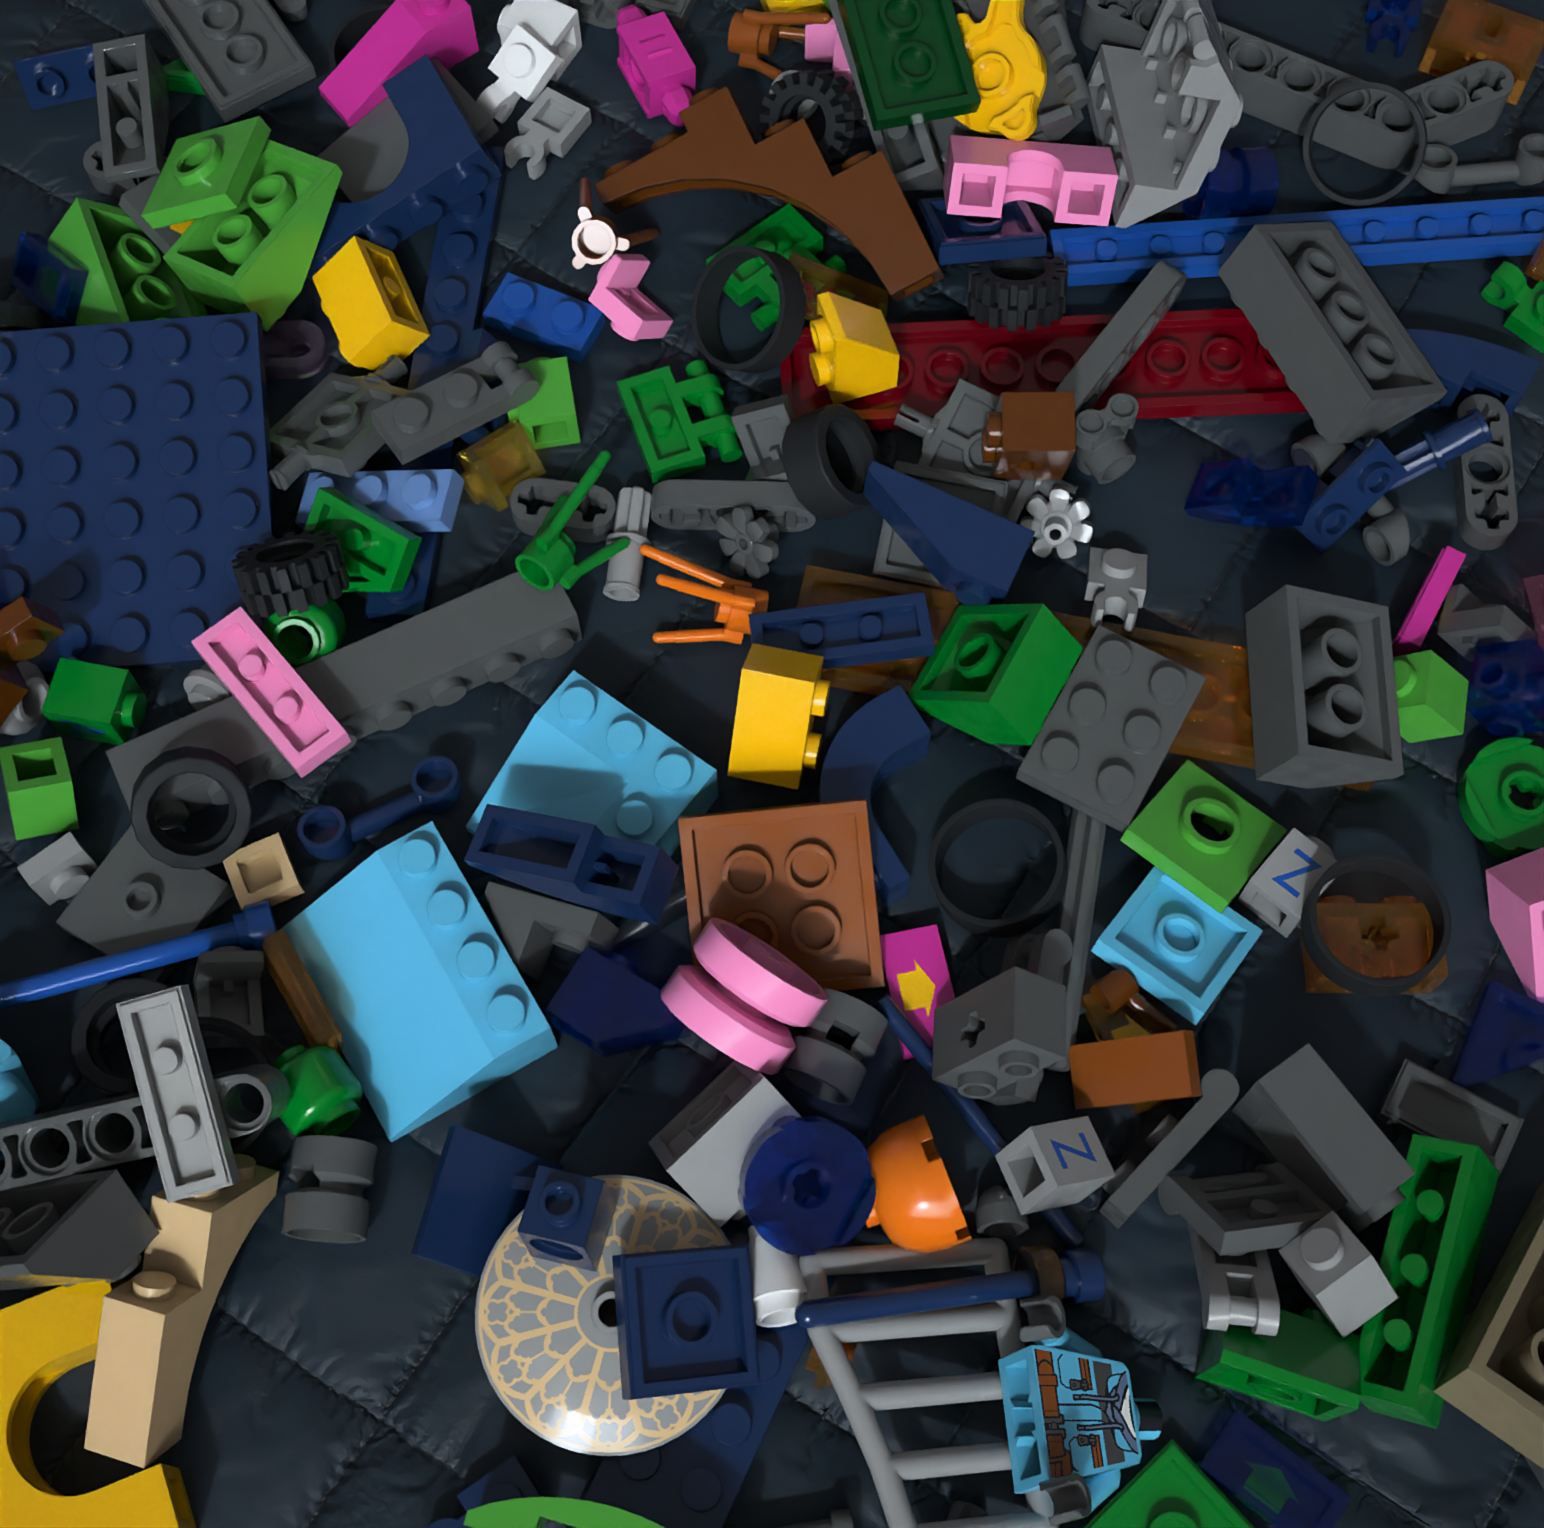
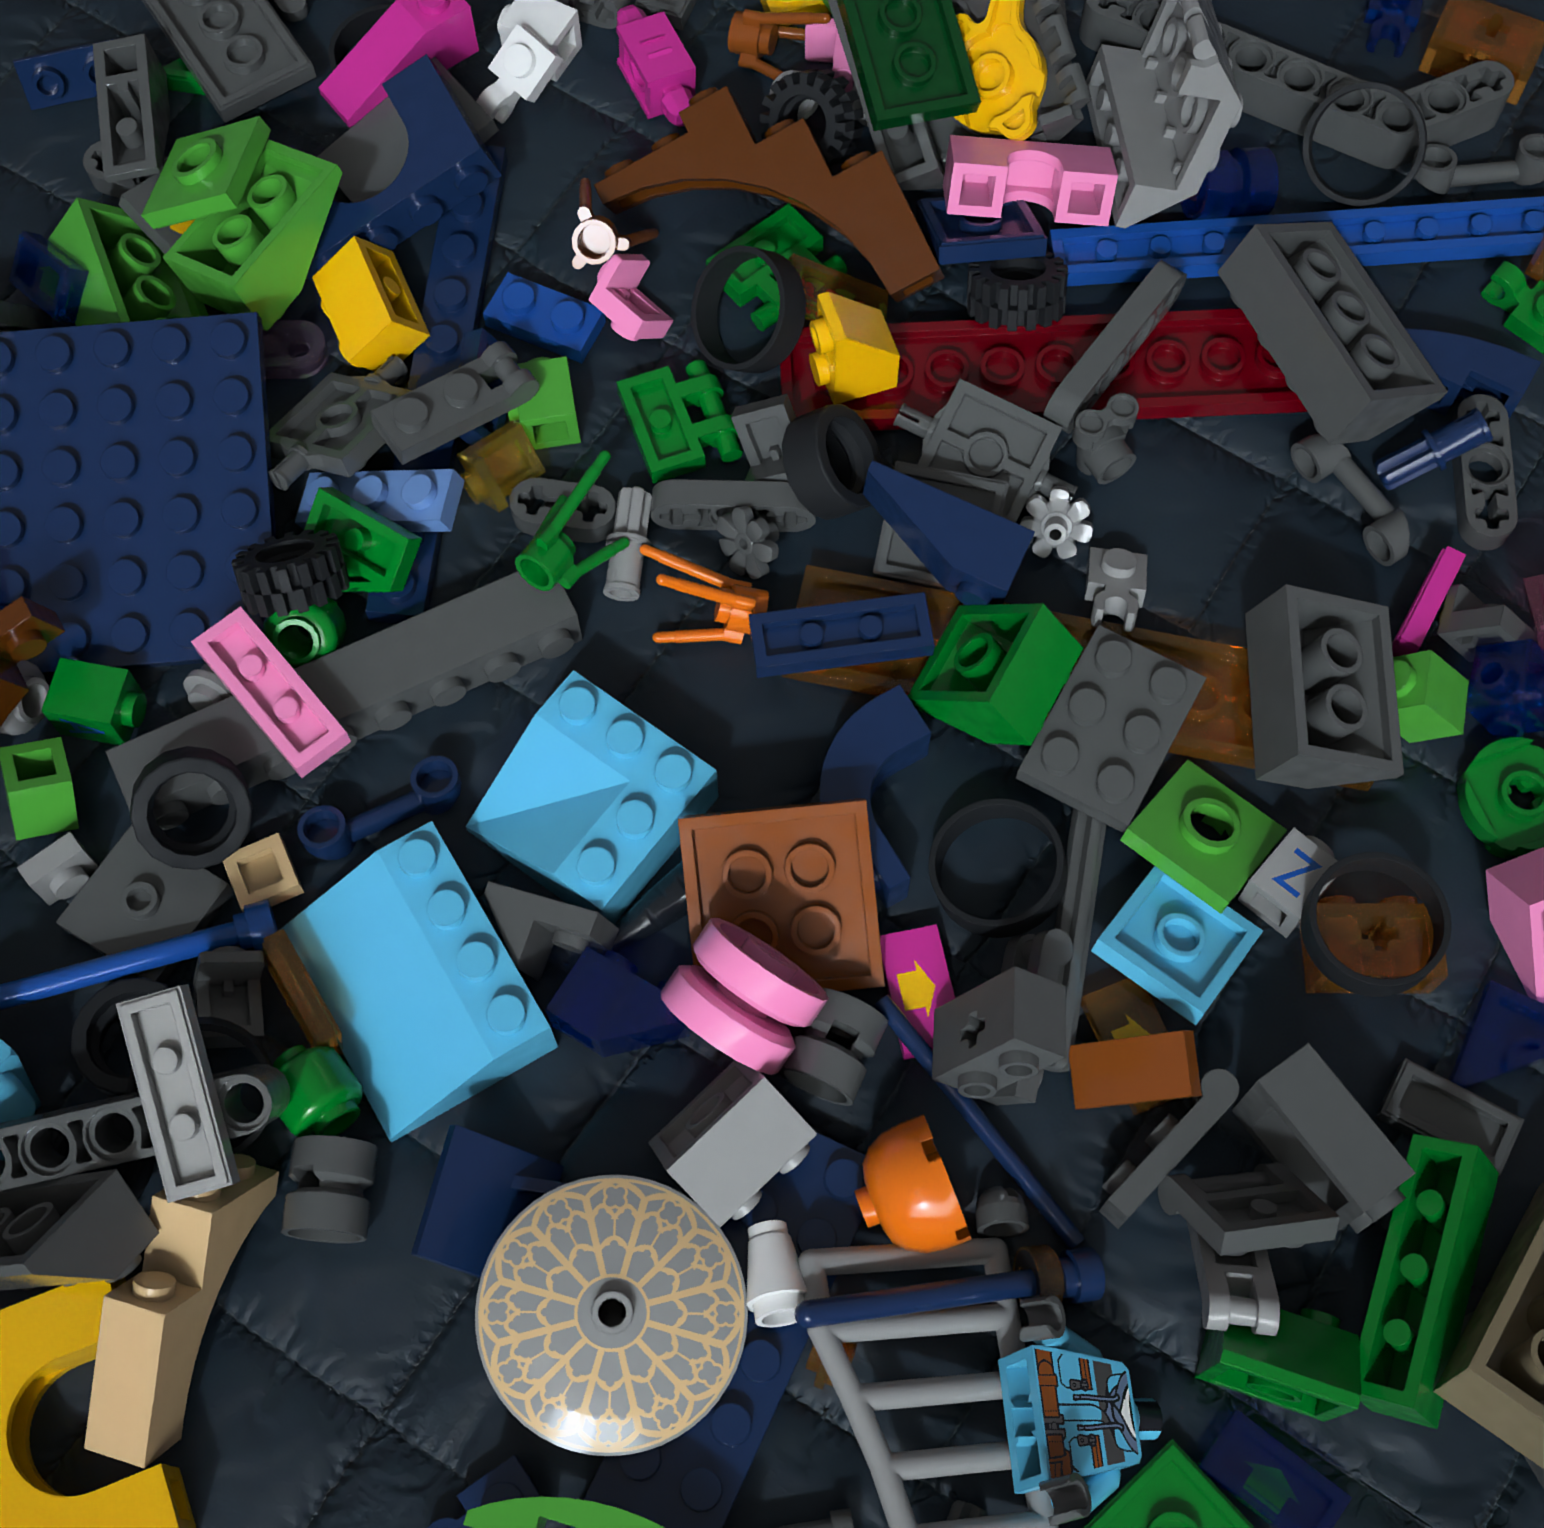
(547, 126): light grey plate -> none
(567, 1218): dark blue brick -> none
(574, 862): dark blue slope -> none
(685, 1321): dark blue tile -> none
(776, 716): yellow brick -> none
(816, 1222): clear blue plate -> none
(1030, 435): reddish brown brick -> none
(1054, 1165): light grey brick -> none
(1120, 988): reddish brown hand -> none
(1245, 496): clear blue slope -> none
(1338, 1274): light grey brick -> none
(1360, 482): dark blue hinge -> none

